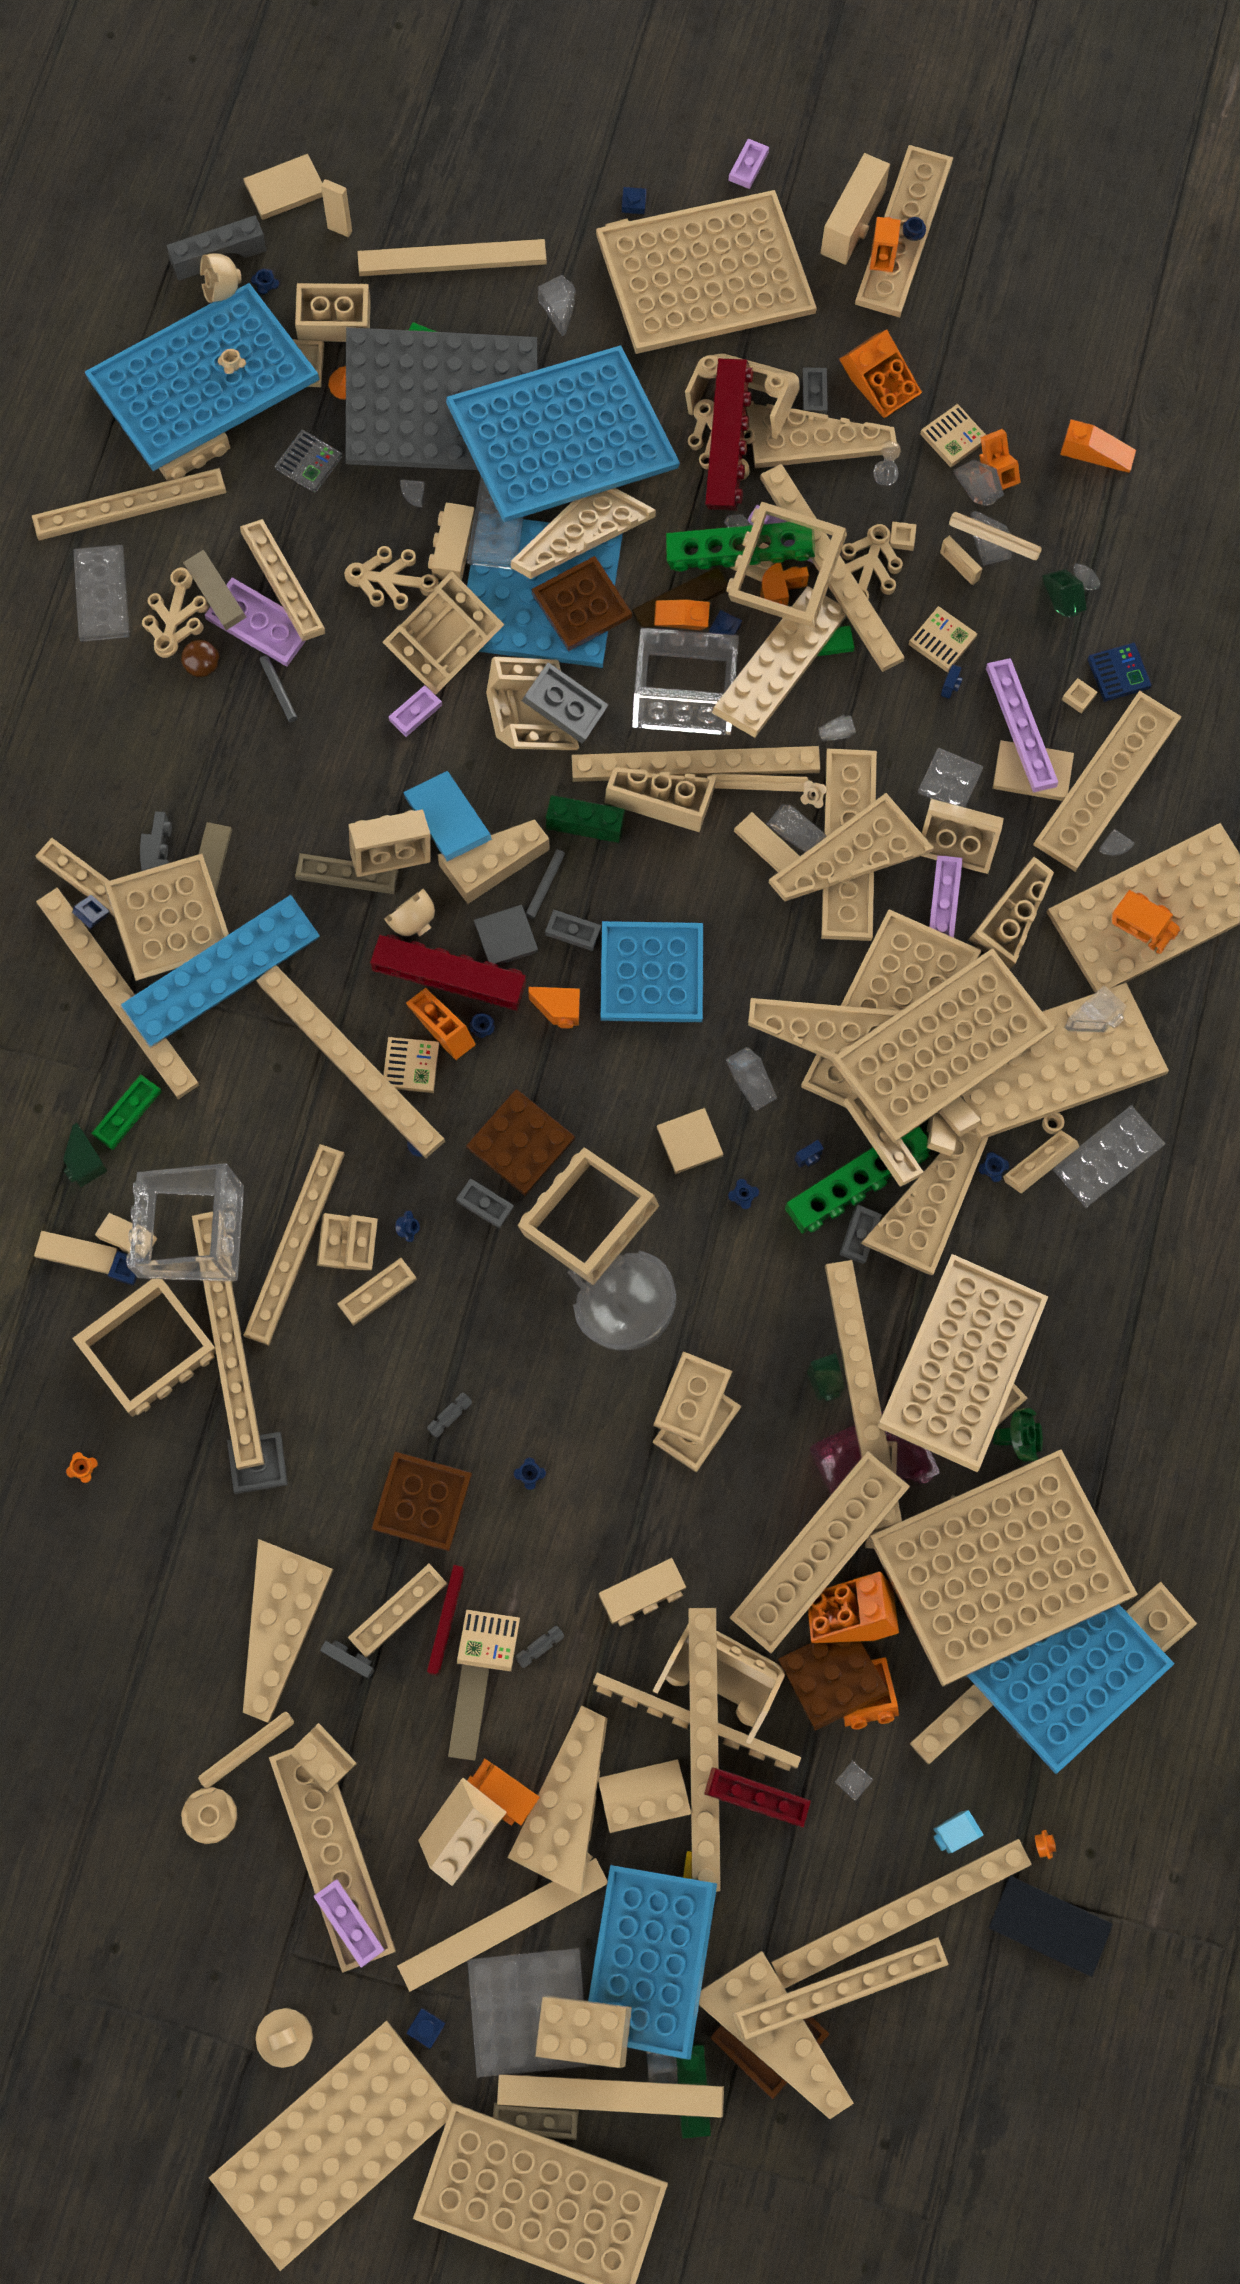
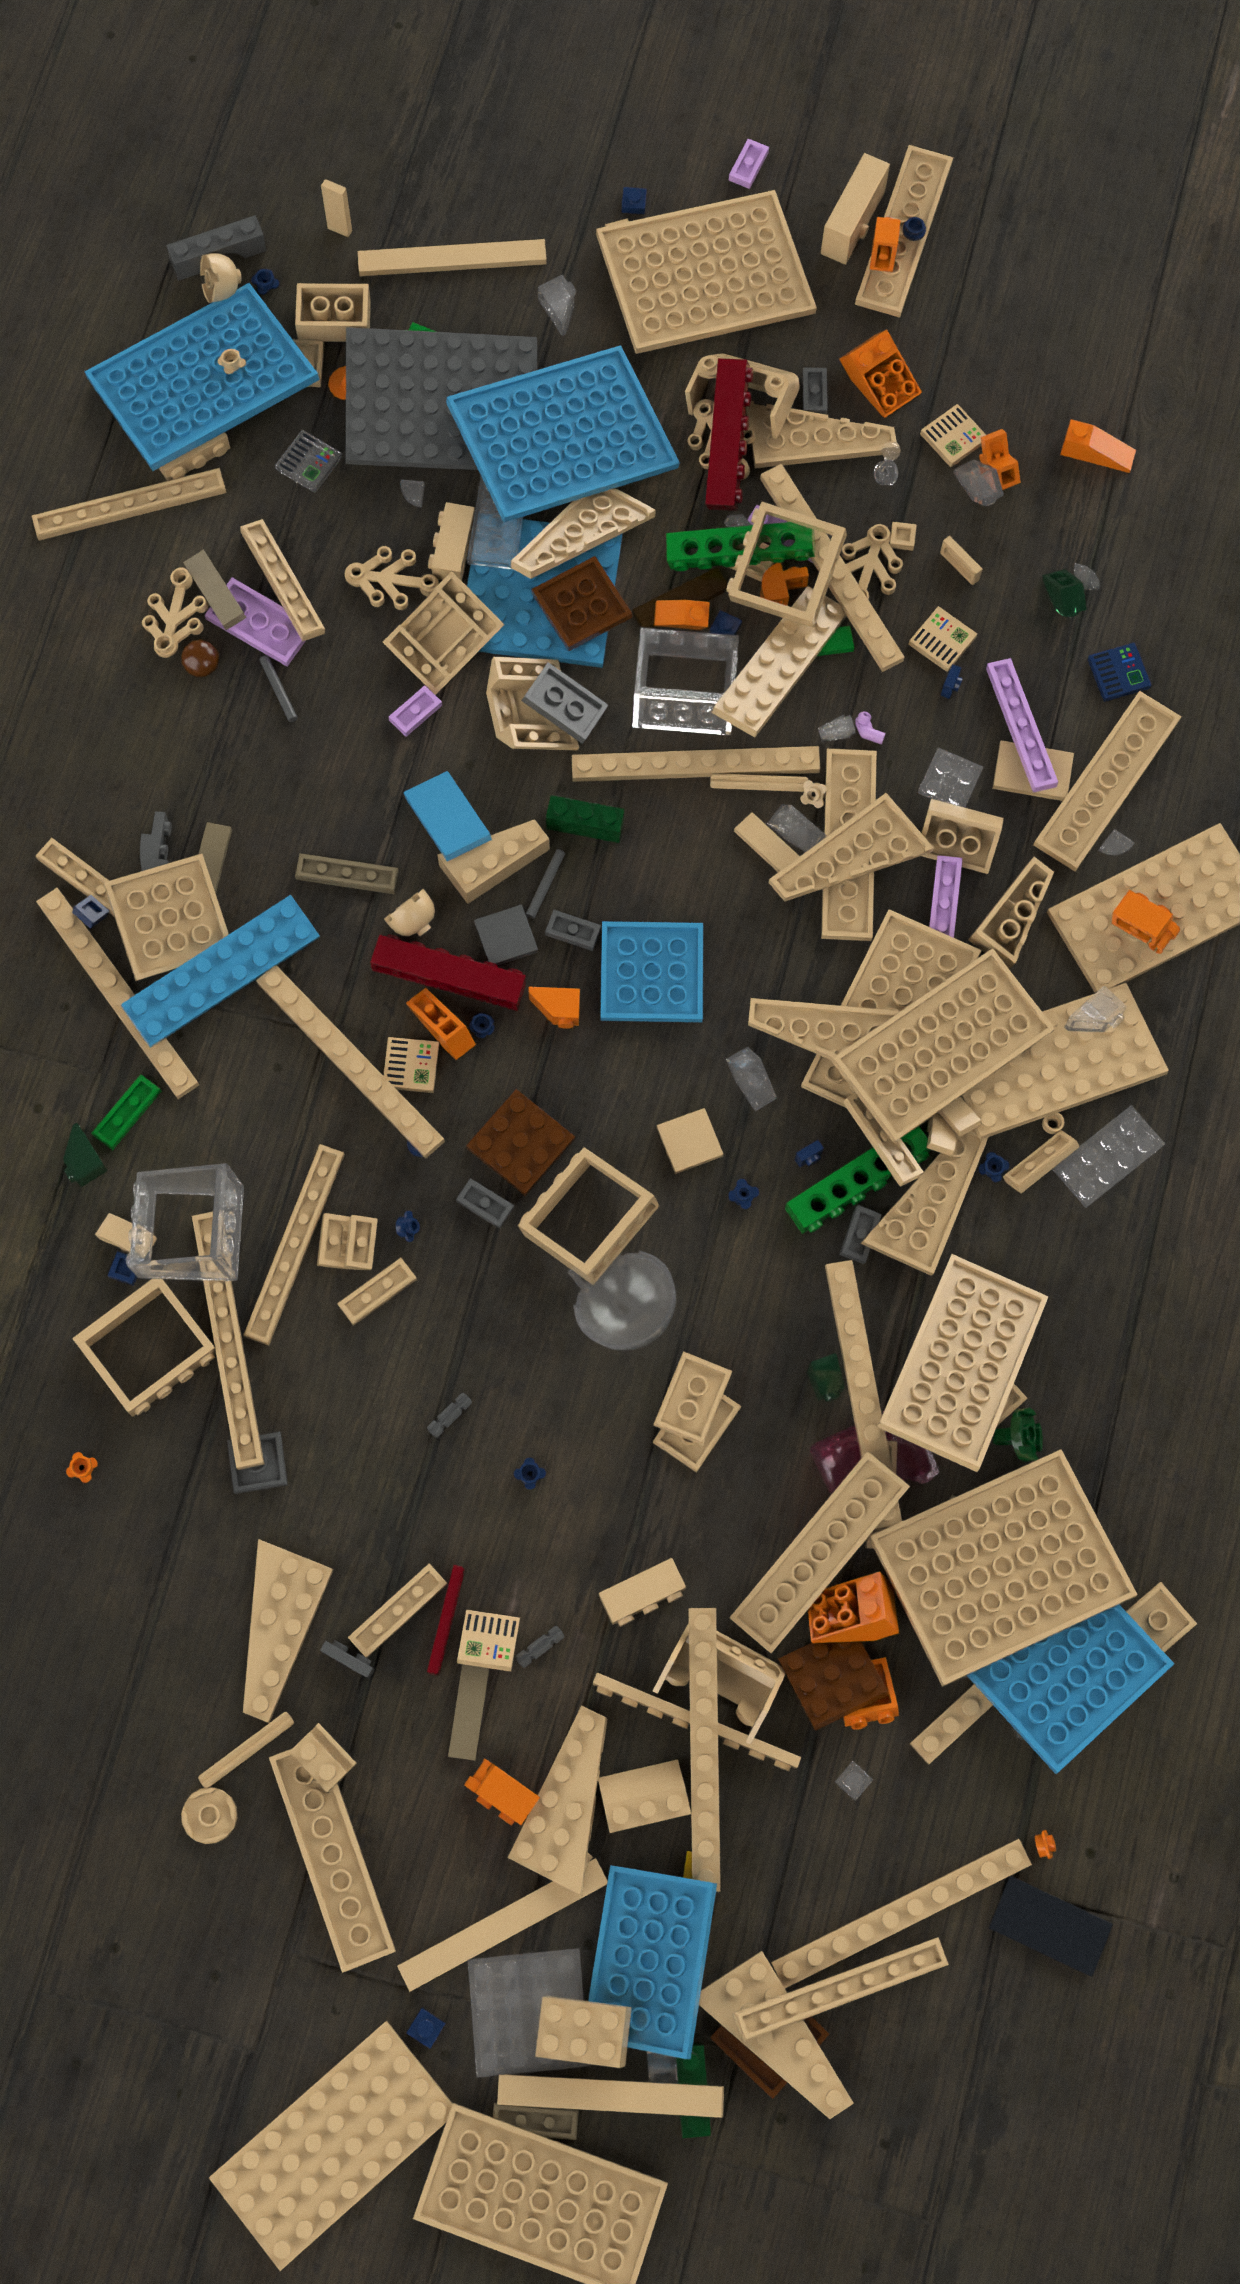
(75, 1252): tan tile -> none
(101, 593): clear plate -> none
(284, 186): tan tile -> none
(284, 2037): tan tile -> none
(349, 1923): lavender plate -> none
(389, 842): tan brick -> none
(422, 1501): reddish brown plate -> none
(459, 1831): tan slope -> none
(662, 795): tan wedge -> none
(757, 1797): dark red tile -> none
(866, 730): none -> lavender arm
(957, 1832): medium azure slope -> none
(988, 551): clear slope -> none
(995, 536): tan axle -> none
(1079, 695): tan plate -> none

